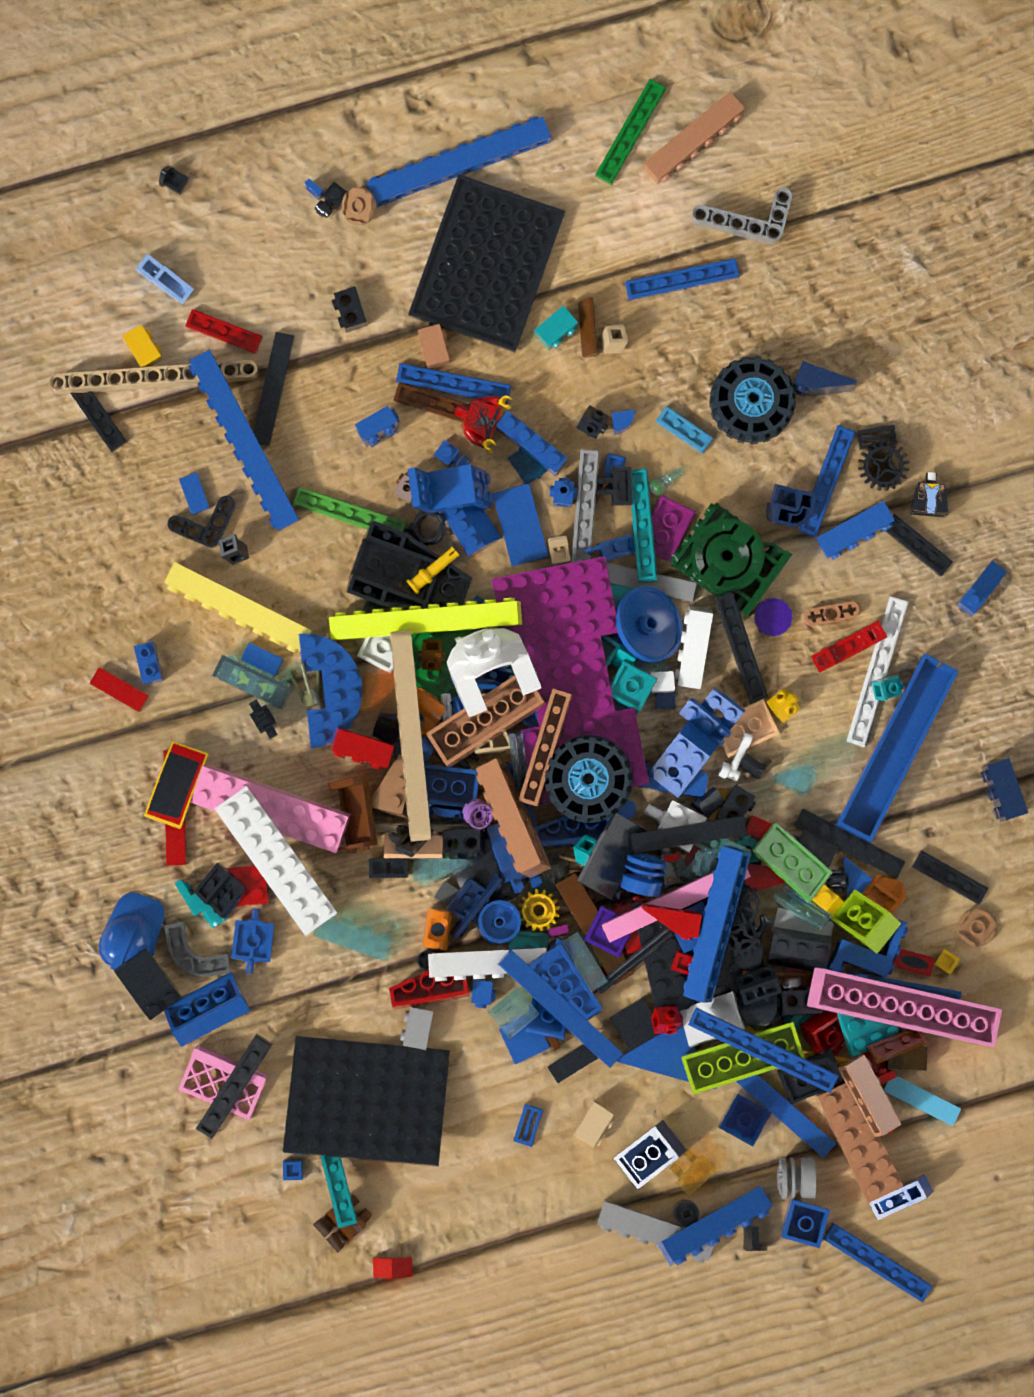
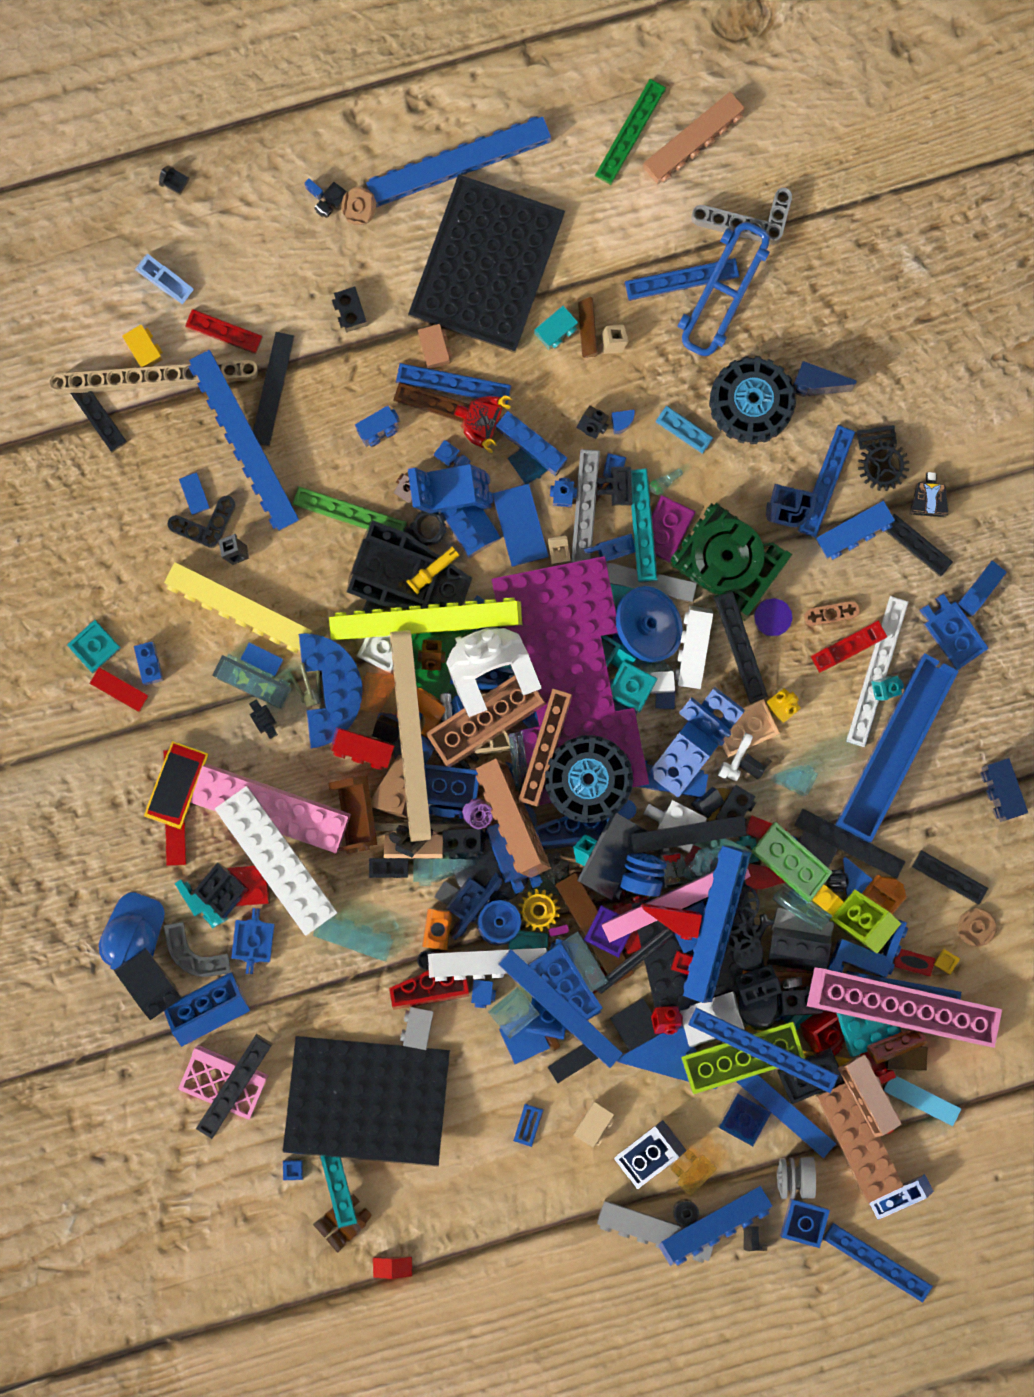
(93, 646): none -> teal tile
(729, 238): none -> blue bar
(953, 632): none -> blue tile

